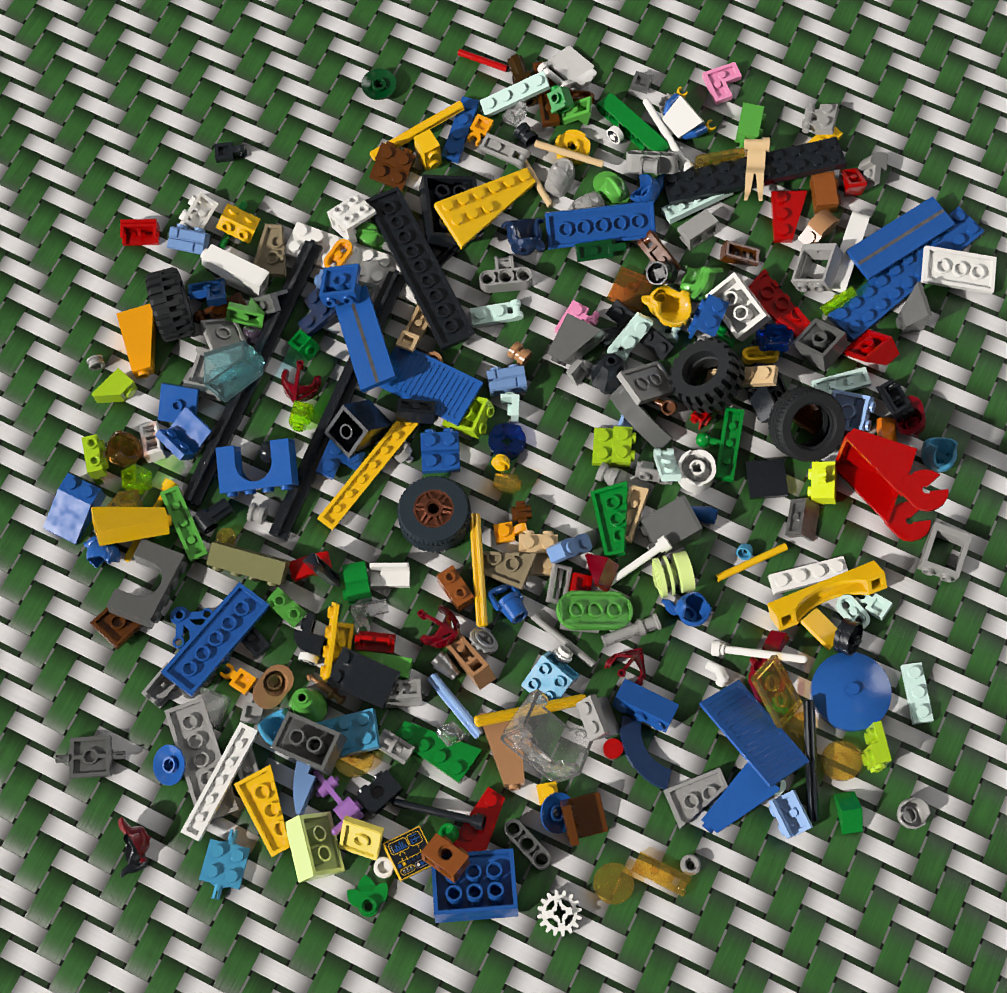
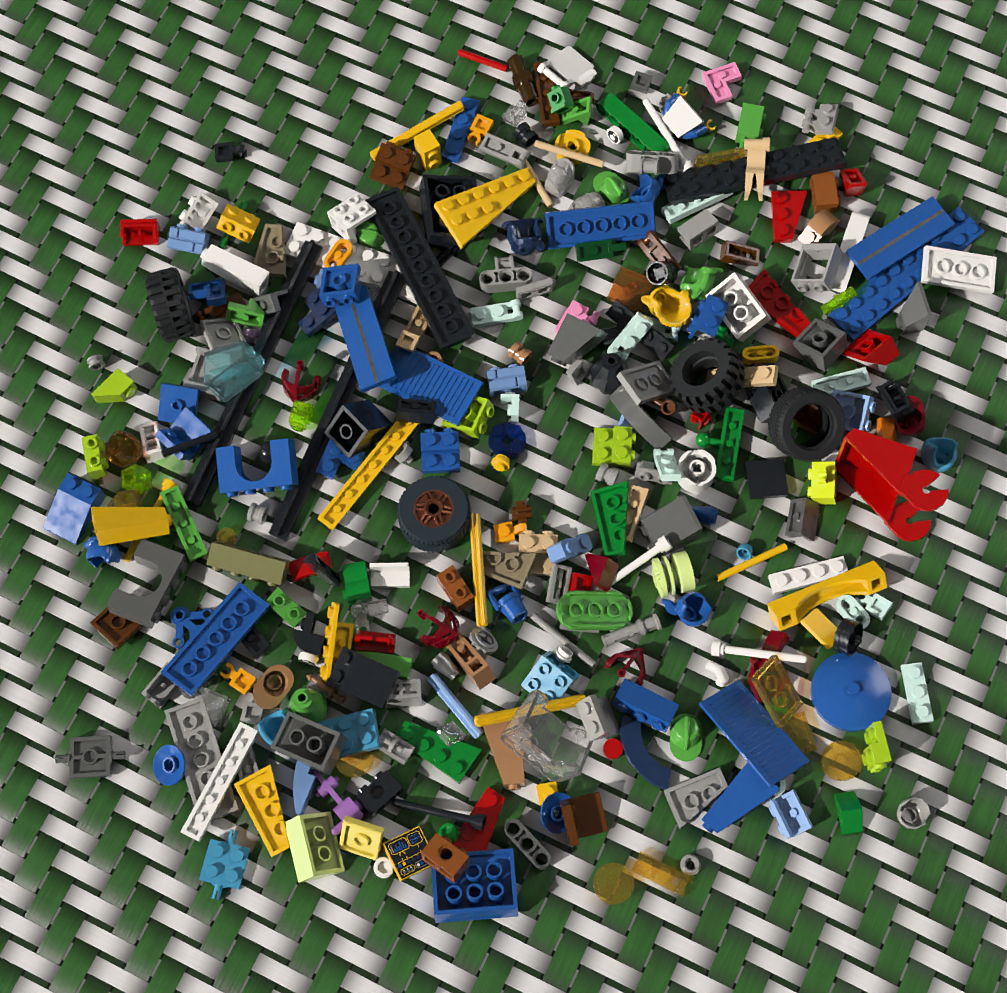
(137, 845): hair -> none
(139, 337): light orange slope -> none
(188, 444): none -> black bar
(209, 518): black piece -> none
(304, 345): green bracket -> none
(367, 893): green plate -> none
(377, 78): dark green dish -> none
(507, 482): clear yellow brick -> none
(513, 94): light aqua plate -> none
(534, 289): none -> light grey tile
(569, 911): white gear -> none
(685, 737): none -> bright green piece
(774, 338): clear blue plate -> none
(811, 754): black axle -> none
(873, 167): light grey brick -> none
(951, 535): light grey window -> none

